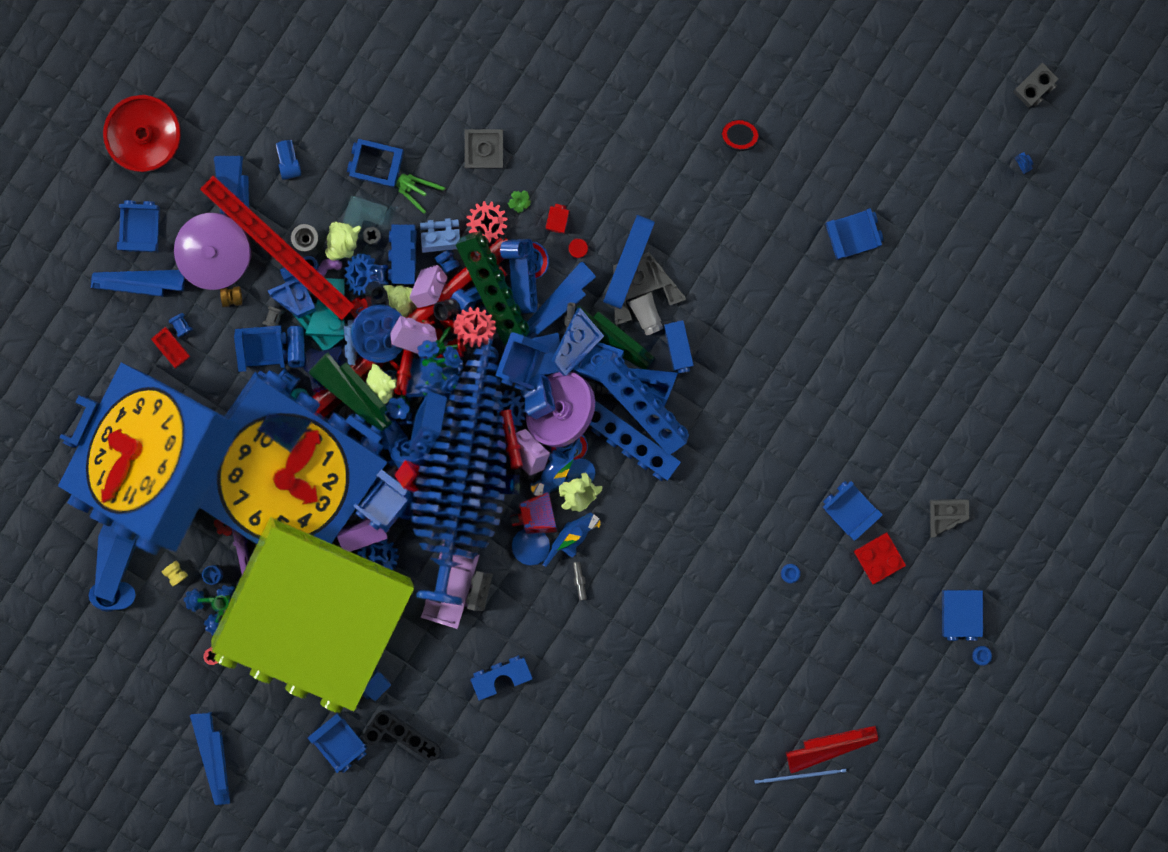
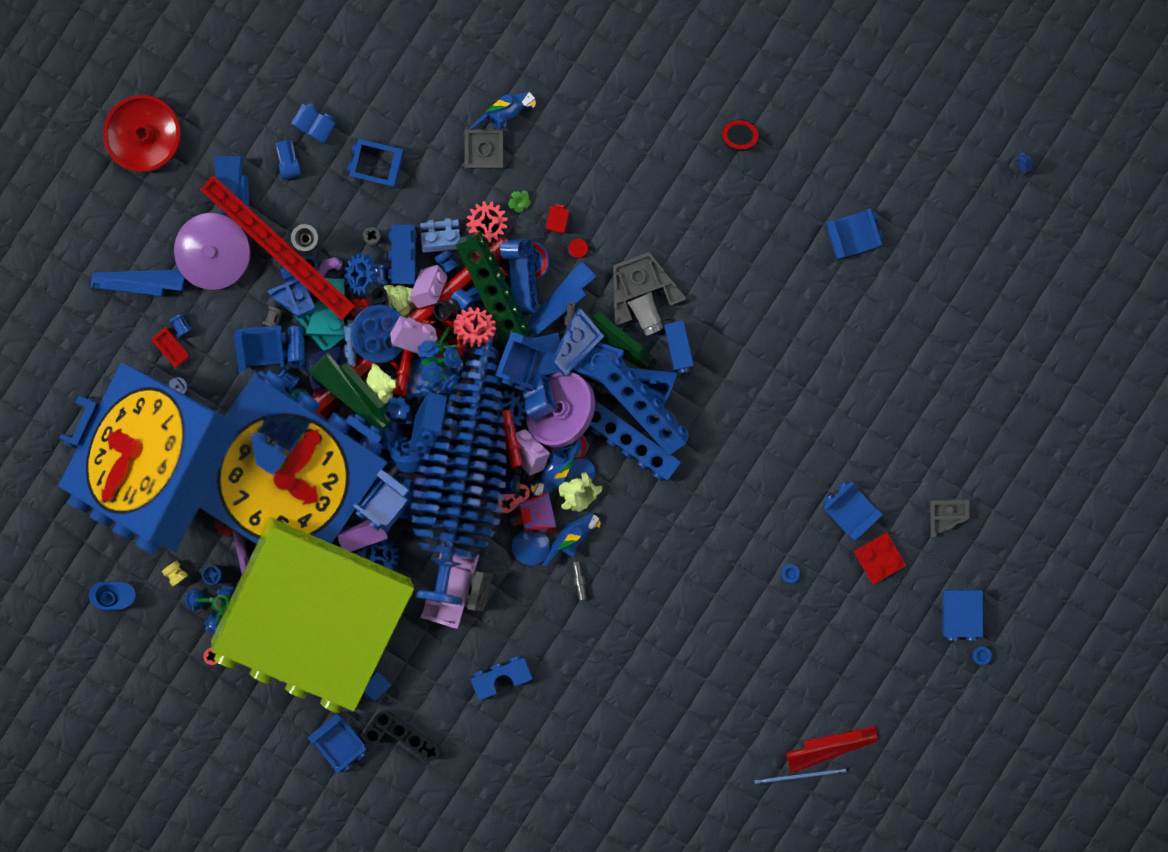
(112, 561): blue wedge -> none
(139, 227): blue panel -> none
(178, 384): none -> blue tile
(213, 756): blue wedge -> none
(226, 296): pearl gold wheel -> none
(267, 455): none -> blue slope
(313, 123): none -> blue brick
(341, 241): yellowish green hair -> none
(361, 210): clear light blue plate -> none
(405, 183): bright green plant -> none
(407, 475): red panel -> none
(506, 109): none -> blue animal
(516, 502): none -> coral beam
(629, 261): blue beam -> none
(1032, 82): dark grey brick -> none

